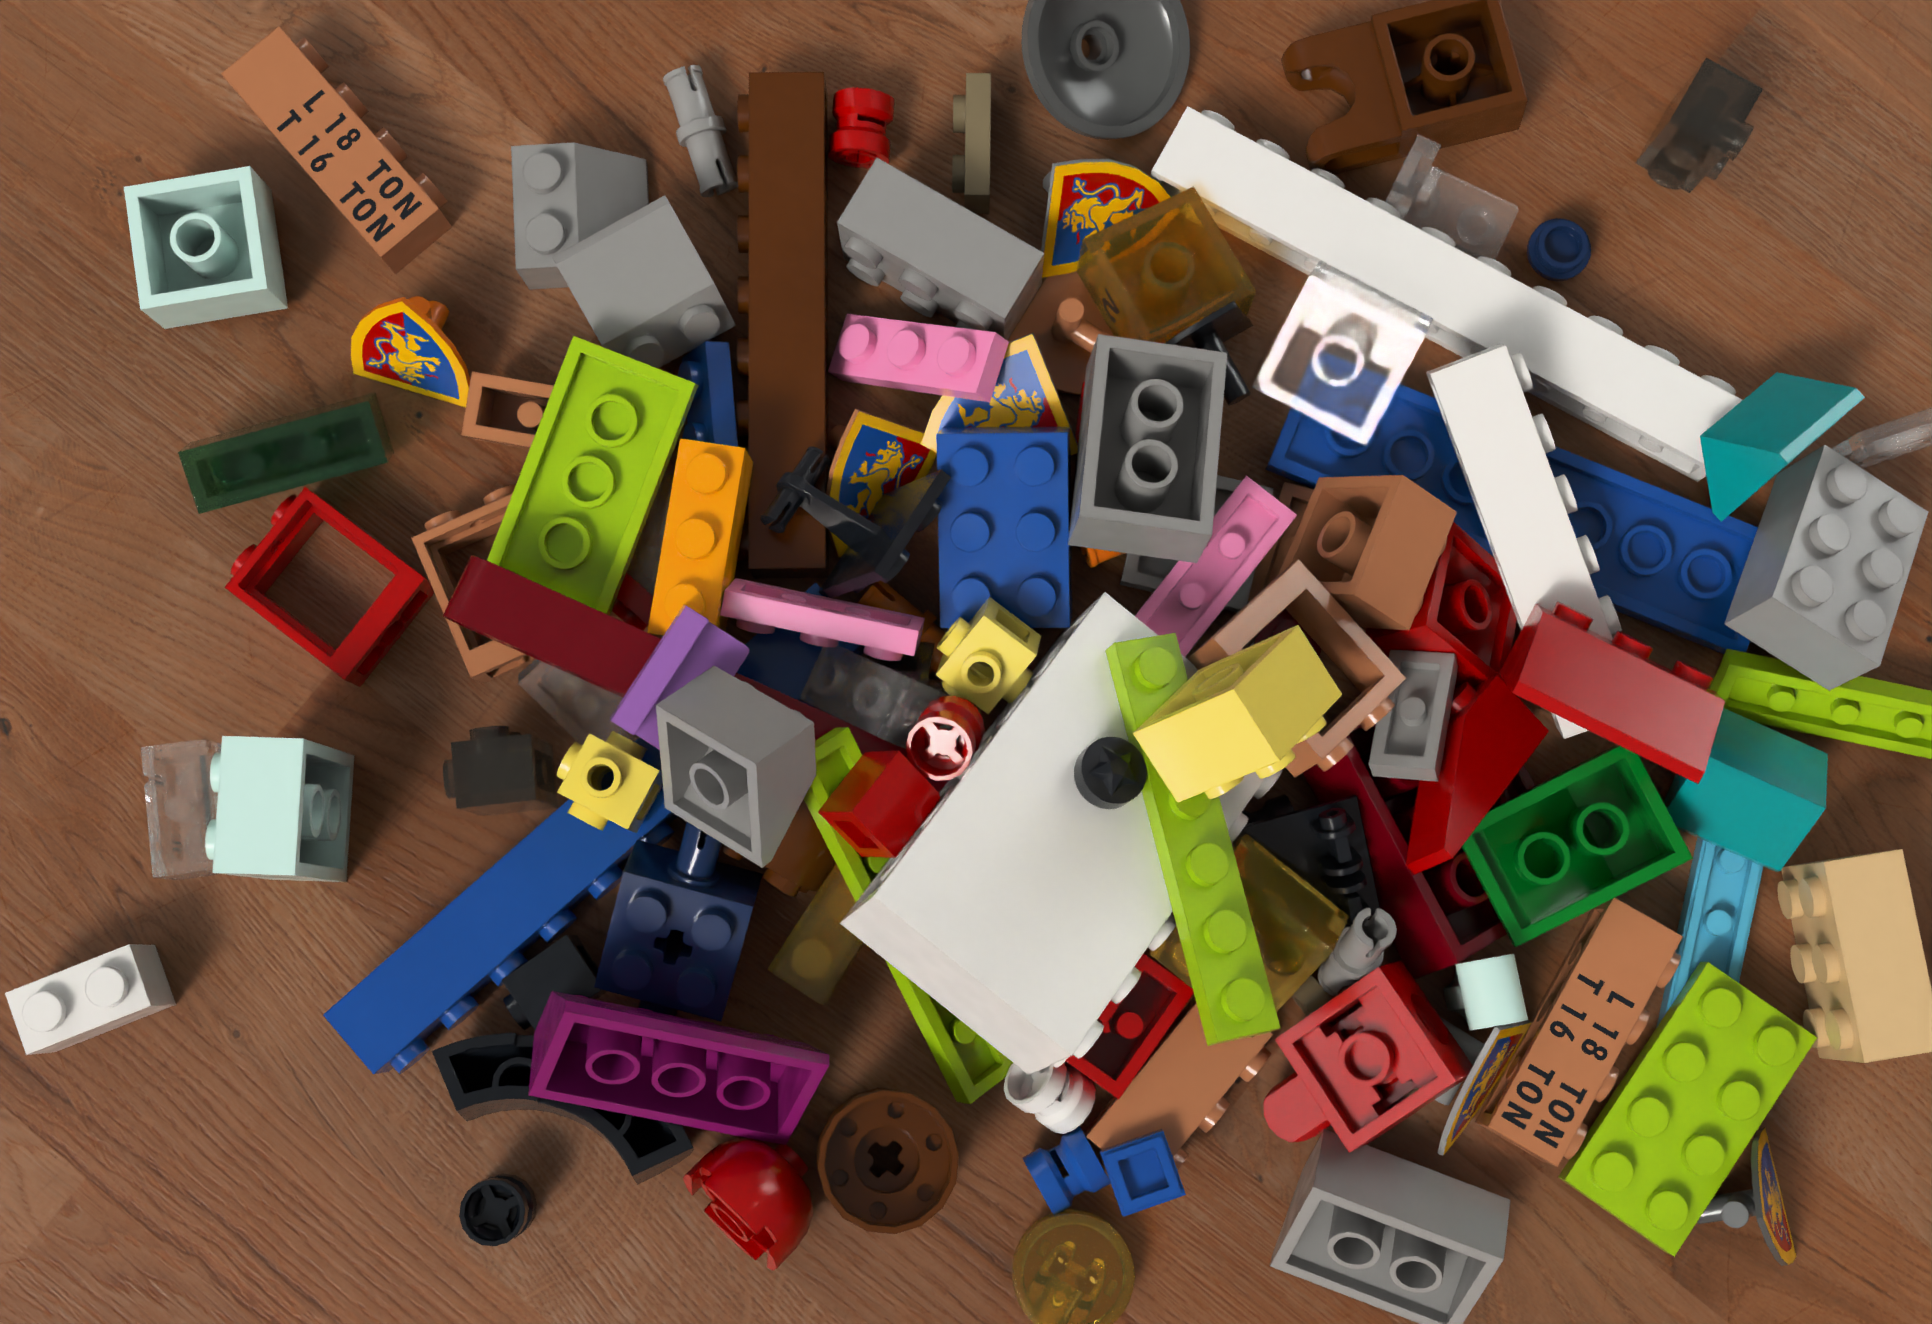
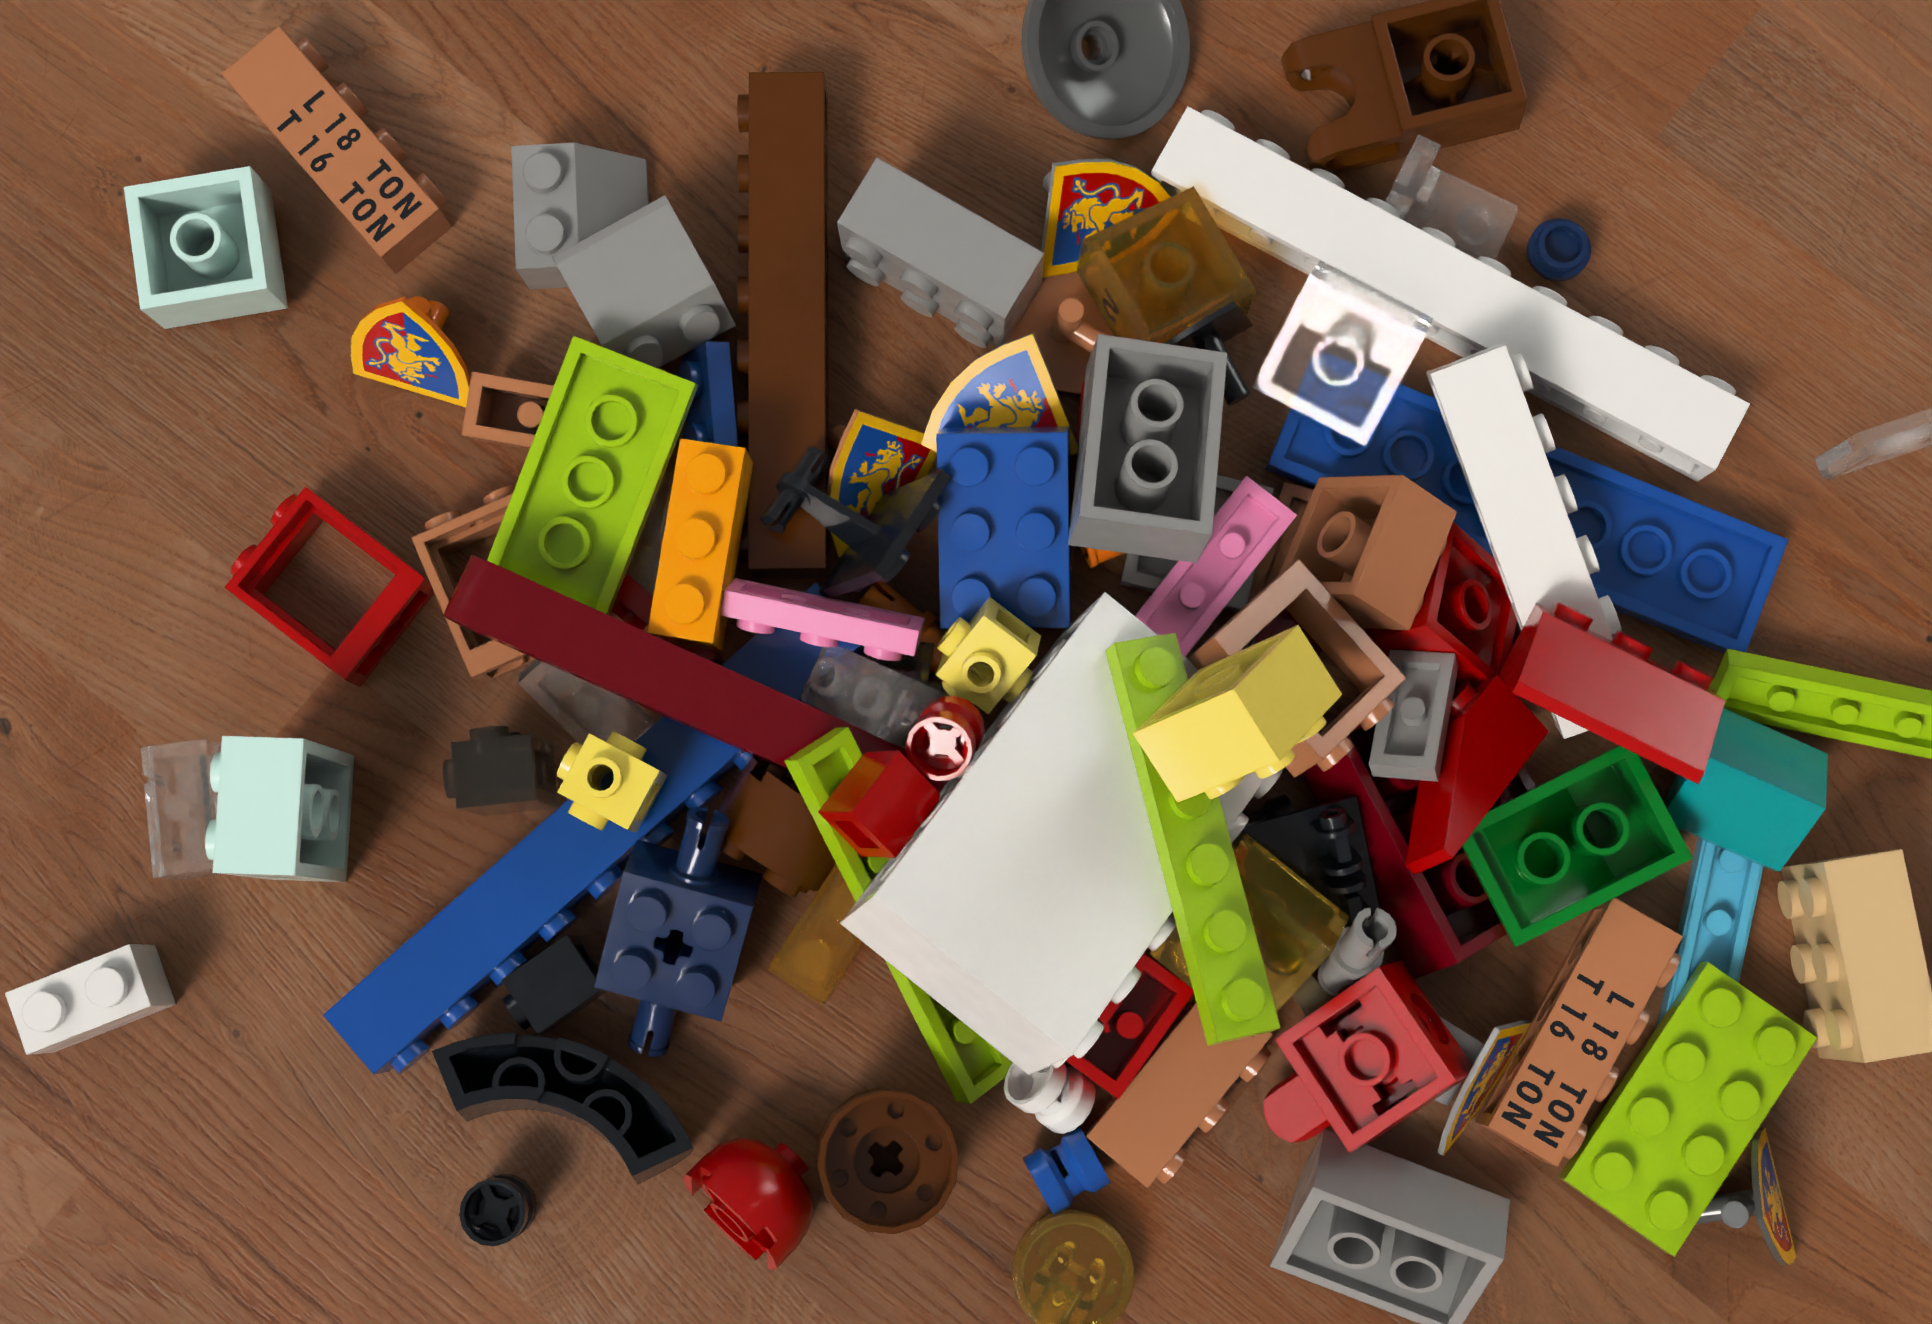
(286, 453): clear green brick -> none
(672, 1068): magenta slope -> none
(682, 654): medium lavender panel -> none
(700, 130): light grey pin -> none
(734, 762): light grey slope -> none
(861, 127): red wheel -> none
(919, 357): bright pink plate -> none
(973, 118): dark tan plate -> none
(1110, 773): black tile -> none
(1142, 1172): blue tile -> none
(1487, 992): light aqua piece -> none
(1700, 128): clear smoke brick -> none
(1768, 434): teal slope -> none
(1827, 568): light grey brick -> none

